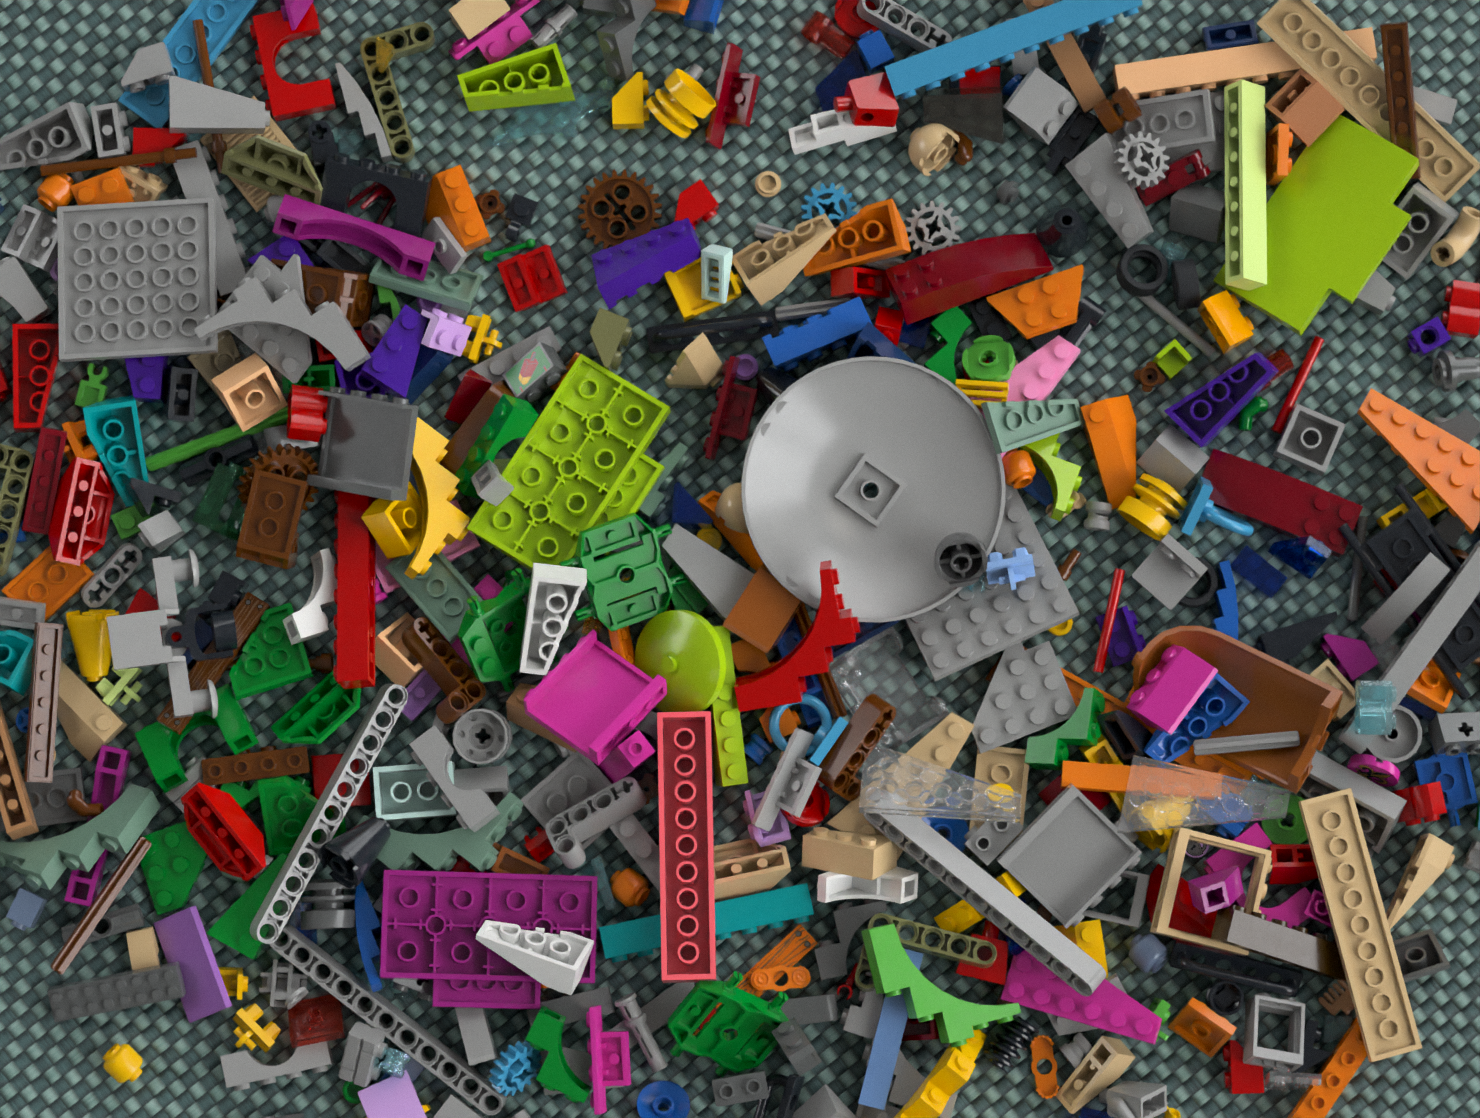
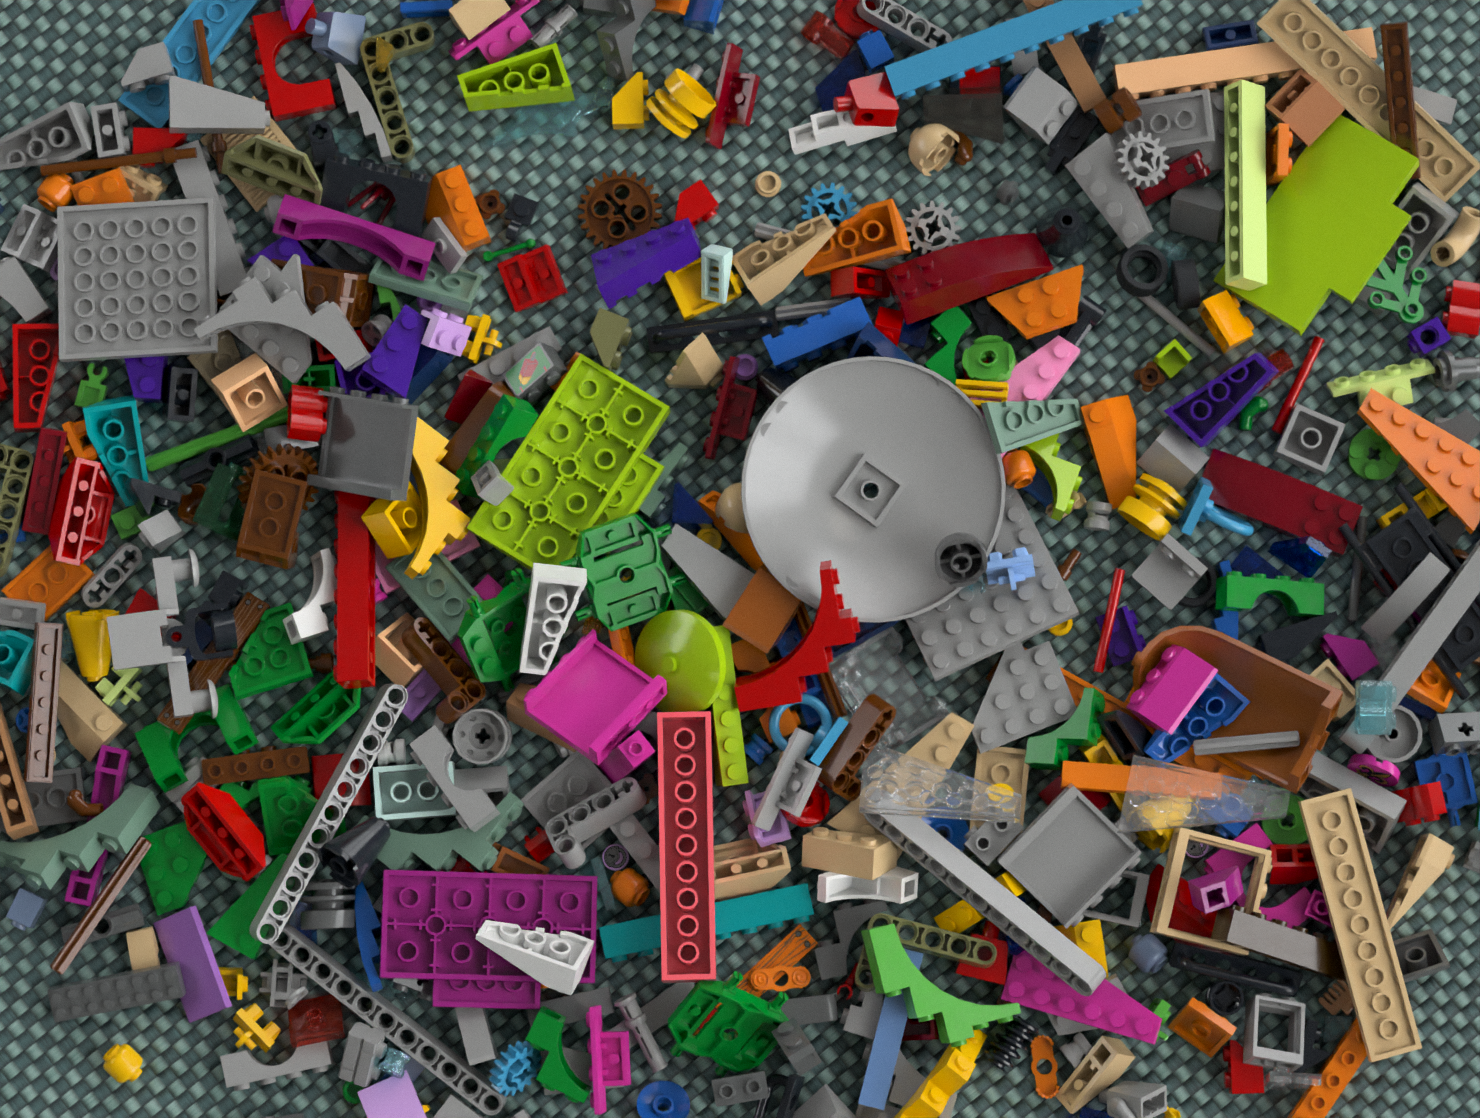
(190, 503): none -> reddish brown hair
(337, 36): none -> sand blue torso
(398, 756): none -> white wheel
(425, 9): none -> blue tile
(615, 857): none -> tile
(1299, 597): none -> green arch
(1371, 469): none -> bright green plate
(1390, 382): none -> yellowish green bracket
(1393, 284): none -> green plant

